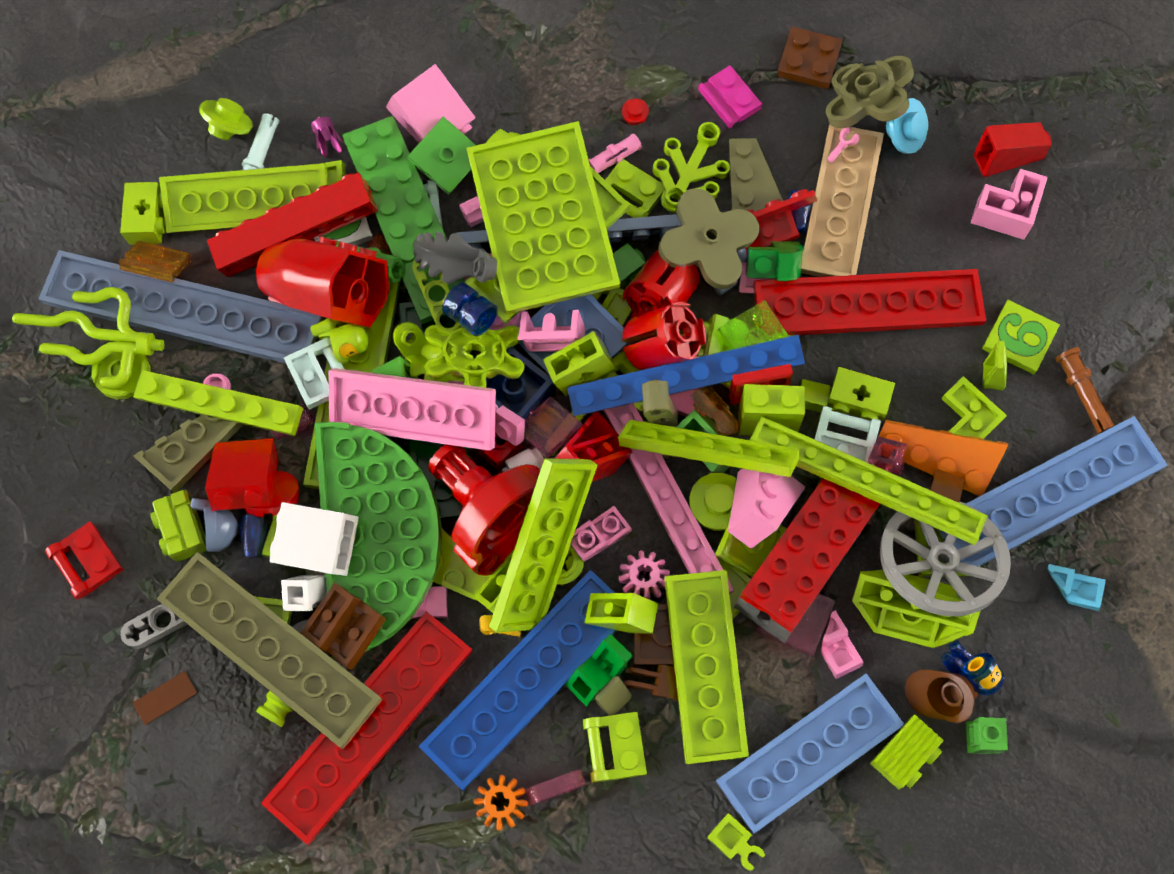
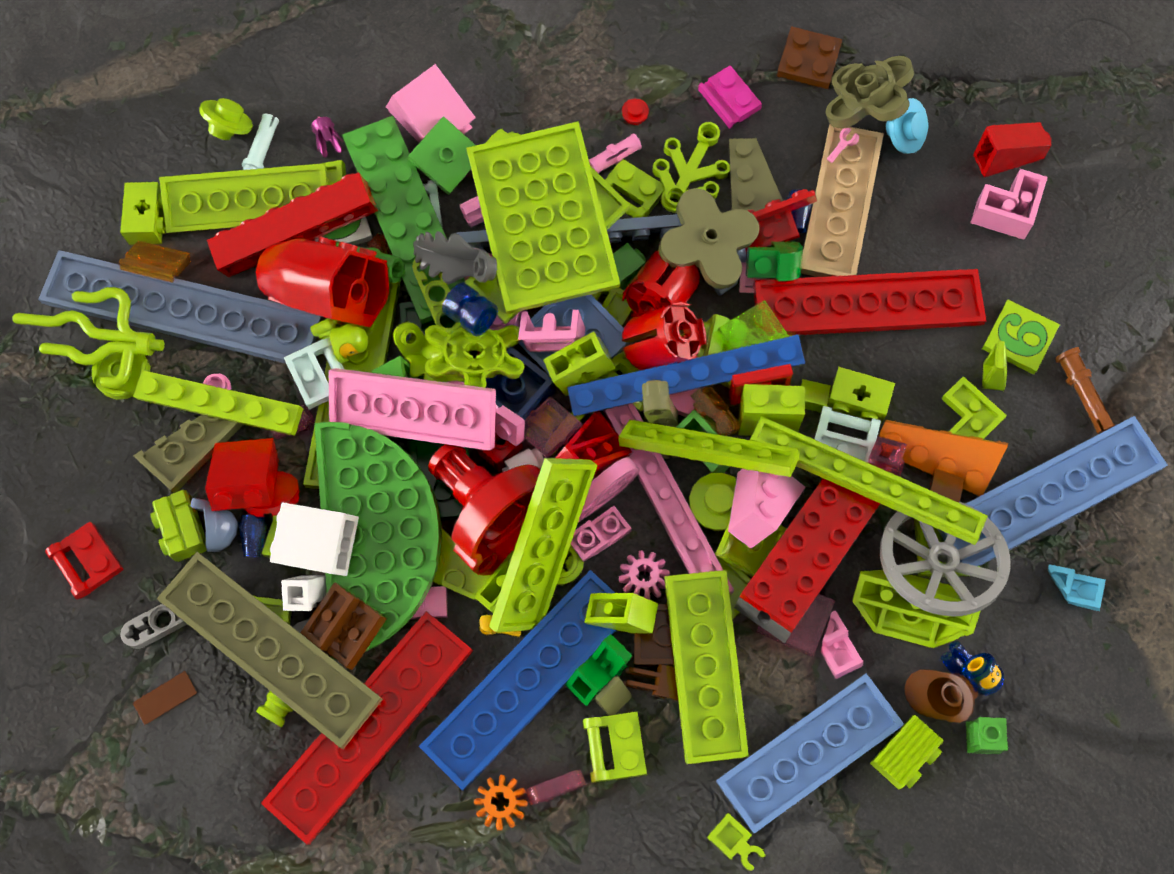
(609, 485): none -> bright pink piece

